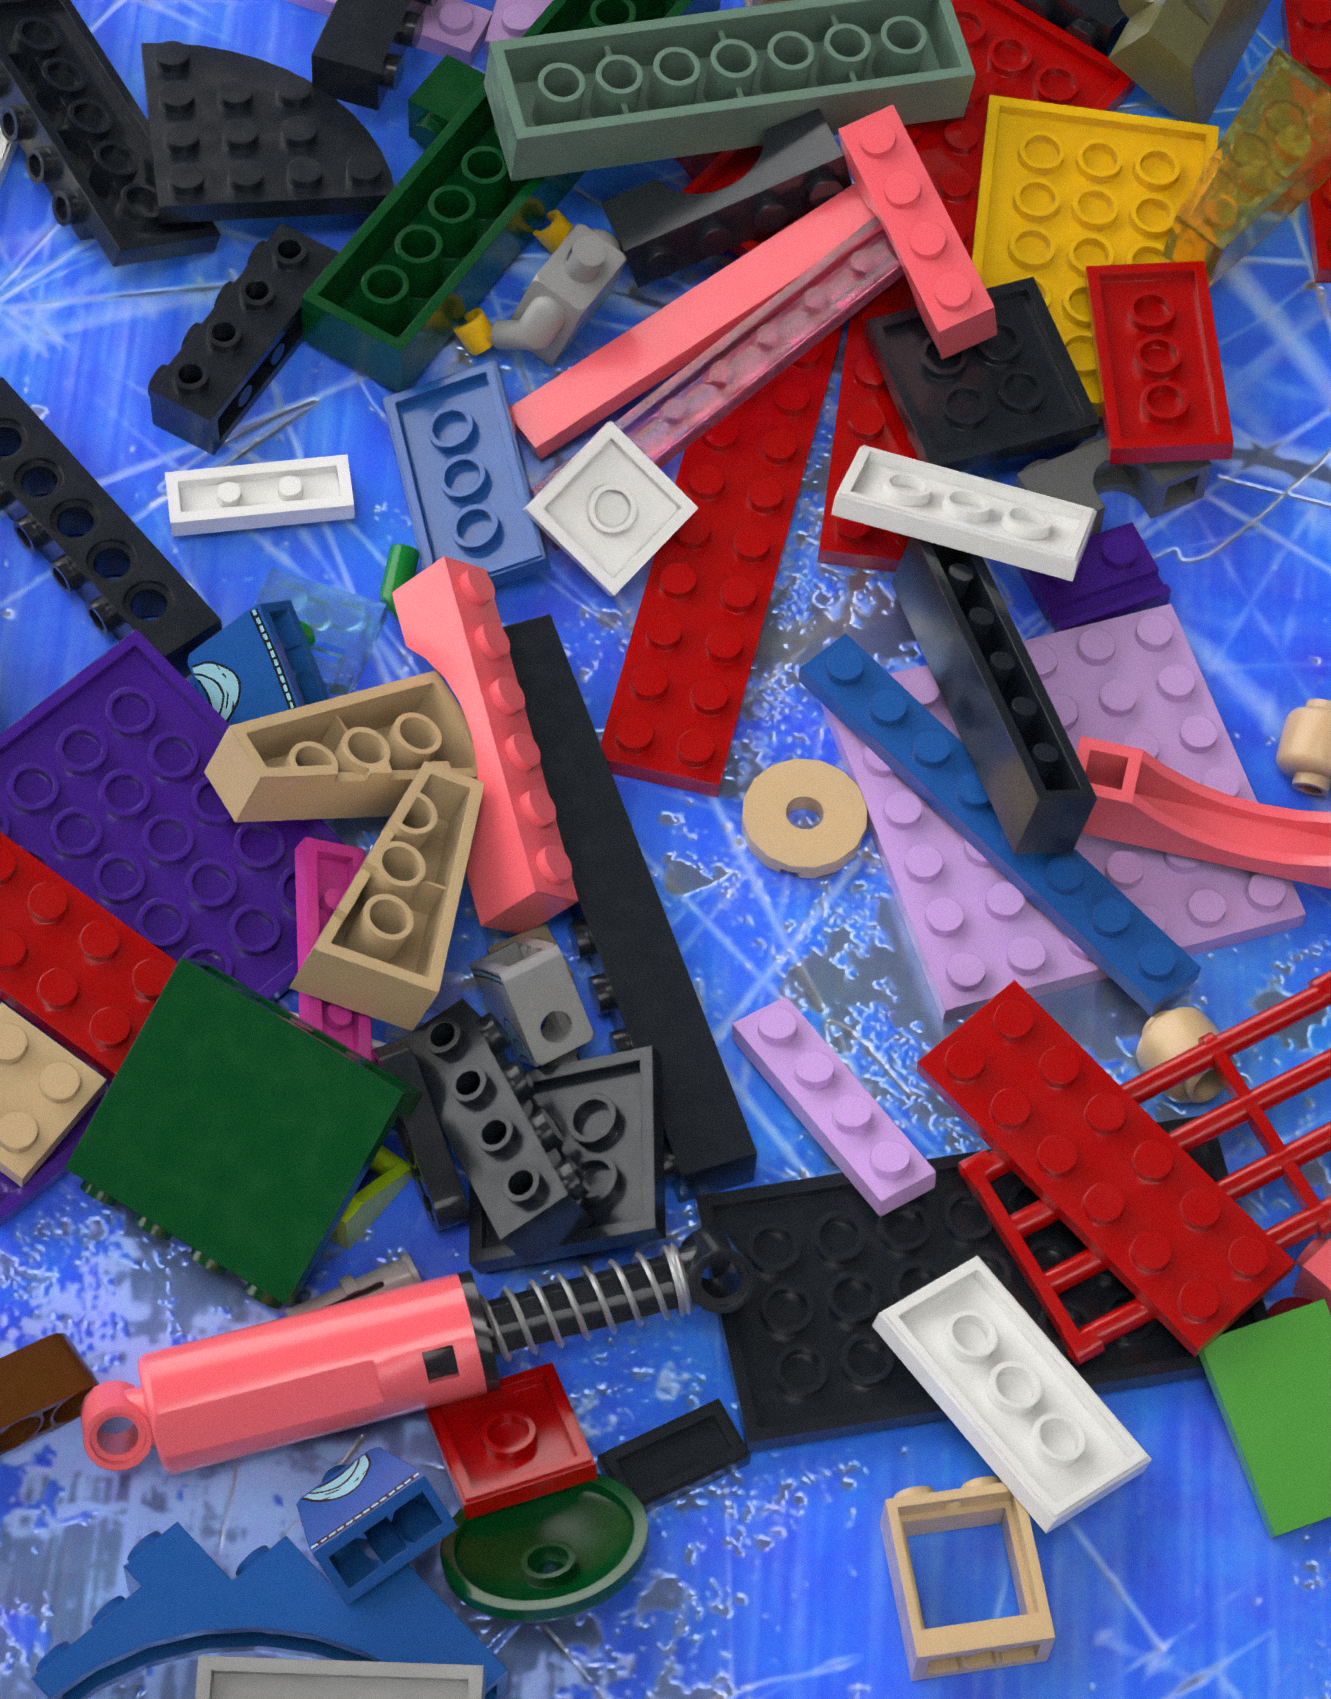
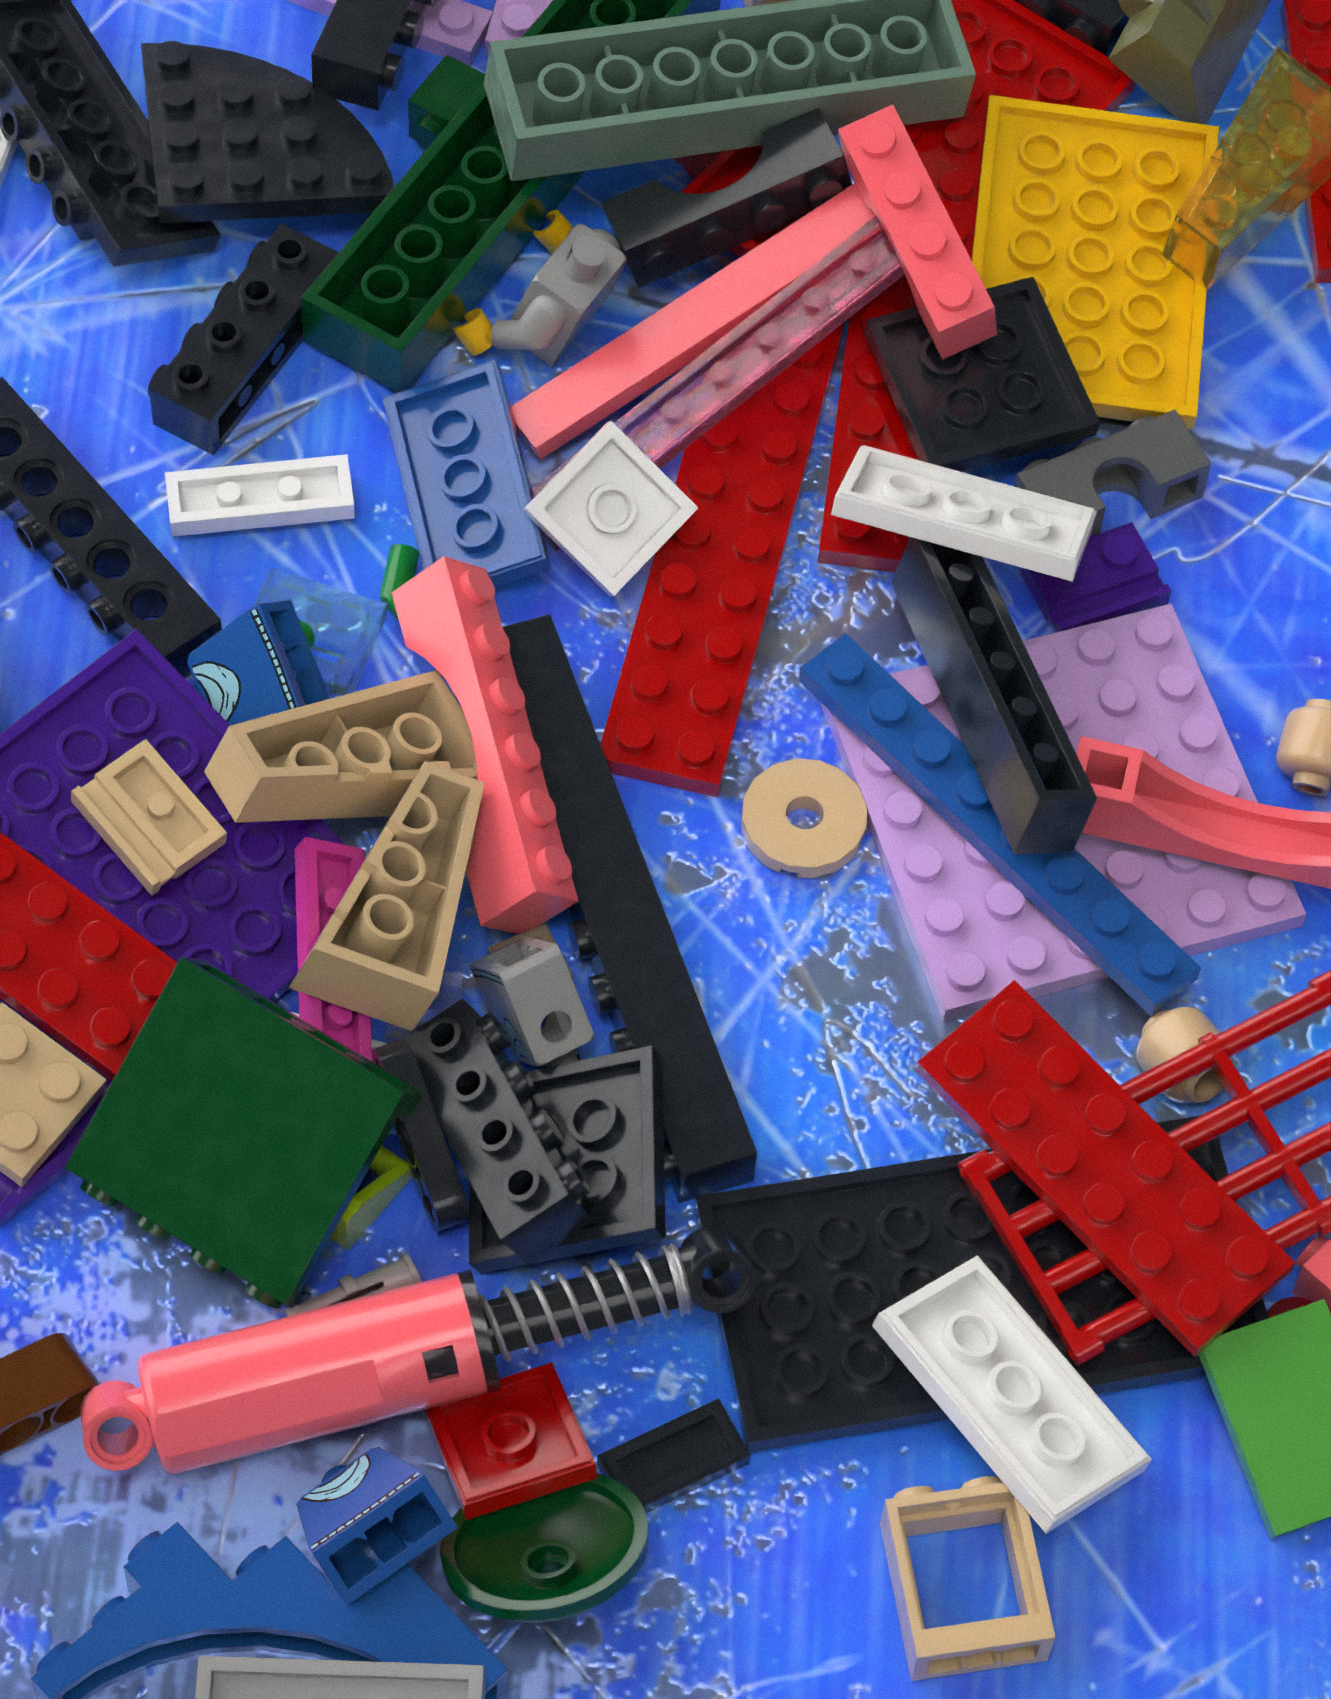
(148, 817): none -> tan plate
(833, 1106): lavender plate -> none
(1158, 363): red plate -> none

